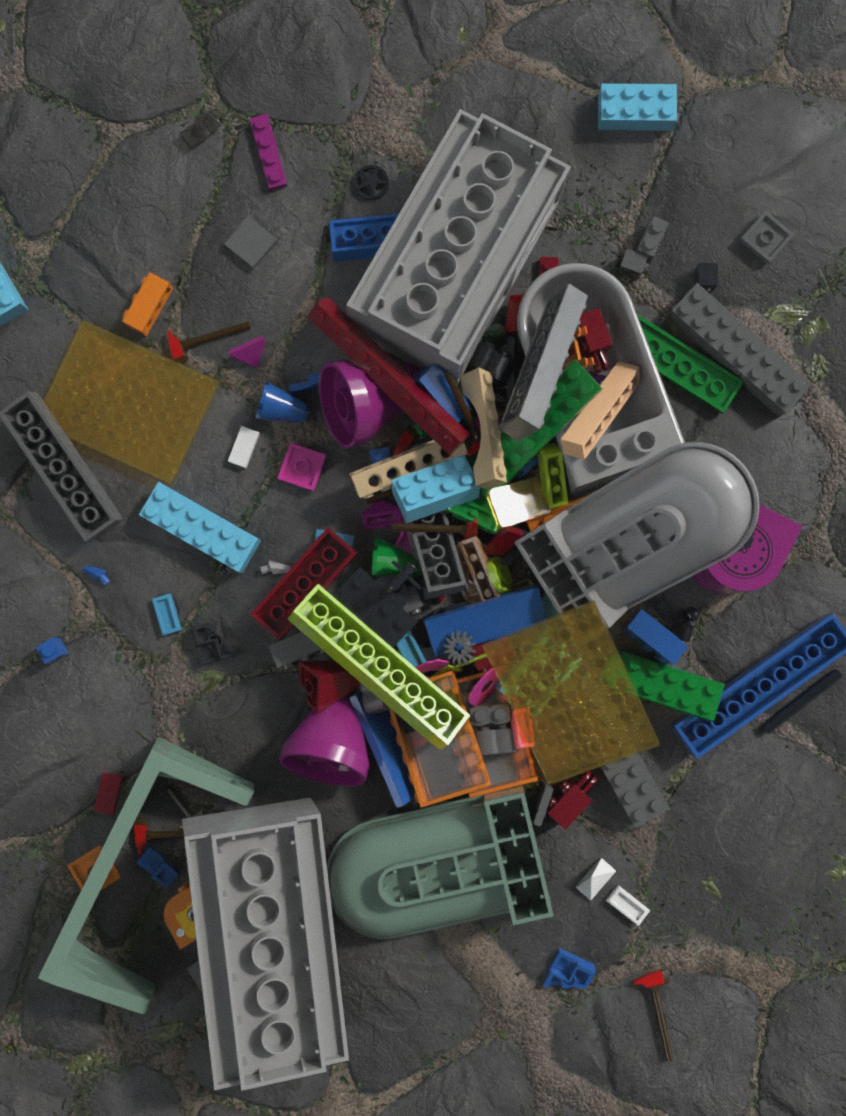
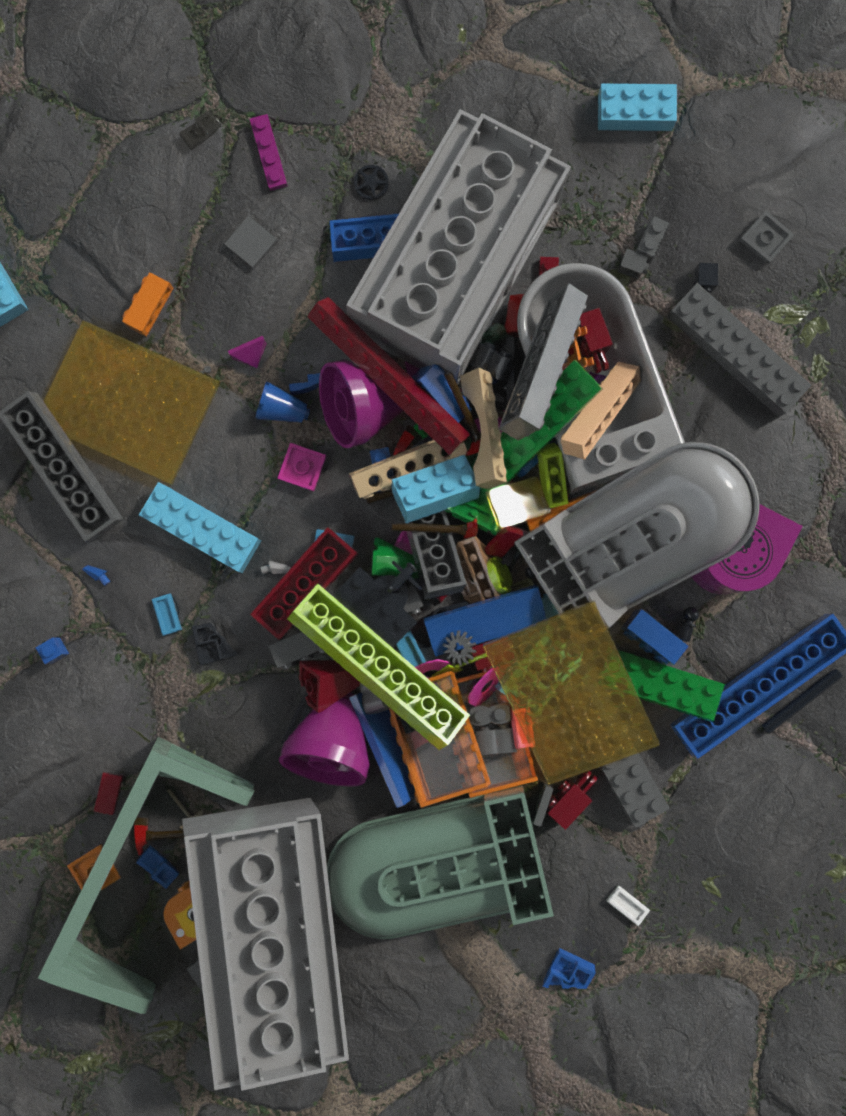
(178, 346): dark brown piece -> none
(243, 447): white tile -> none
(381, 515): magenta slope -> none
(595, 879): white slope -> none
(652, 981): dark brown piece -> none
(690, 369): green plate -> none

